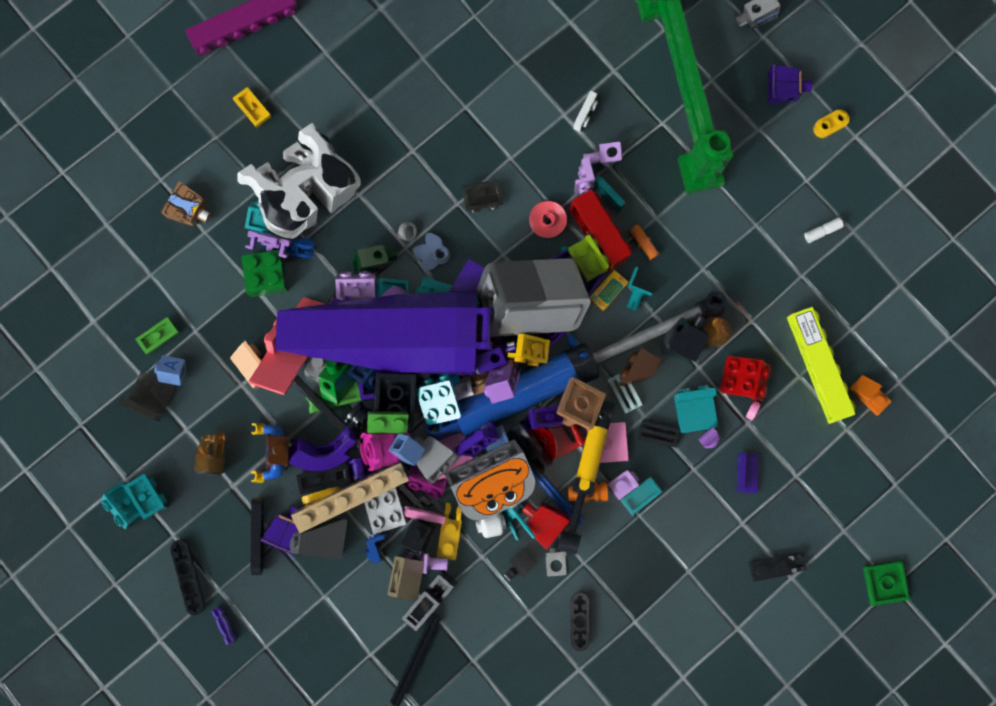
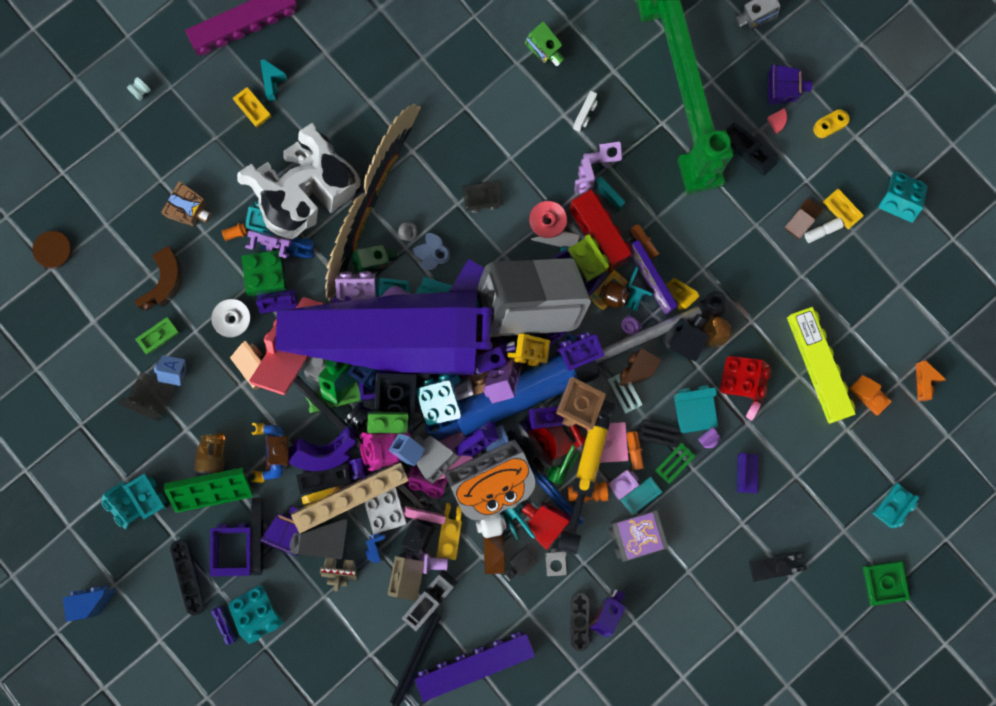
(52, 249): none -> reddish brown tile
(84, 604): none -> blue slope
(138, 88): none -> light aqua wheel
(168, 282): none -> reddish brown arch
(208, 490): none -> green plate
(214, 550): none -> dark purple window
(222, 314): none -> white dish
(234, 232): none -> orange pin
(254, 614): none -> teal bracket
(271, 76): none -> teal slope
(276, 301): none -> dark purple hinge
(329, 570): none -> dark tan hips
(362, 205): none -> piece
(475, 666): none -> dark purple brick
(494, 555): none -> reddish brown slope
(545, 44): none -> bright green torso
(560, 473): none -> green plant
(563, 239): none -> white sticker
(580, 351): none -> dark purple bracket
(605, 622): none -> dark purple torso
(614, 294): none -> reddish brown head
(630, 325): none -> medium lavender plate
(635, 450): none -> orange axle
(638, 536): none -> panel
(652, 278): none -> tile
(673, 476): none -> green tile
(682, 293): none -> yellow slope
(751, 149): none -> black slope
(778, 120): none -> coral tile
(803, 218): none -> slope
(843, 208): none -> yellow plate
(896, 506): none -> teal bracket
(904, 197): none -> teal bracket
(925, 375): none -> orange slope

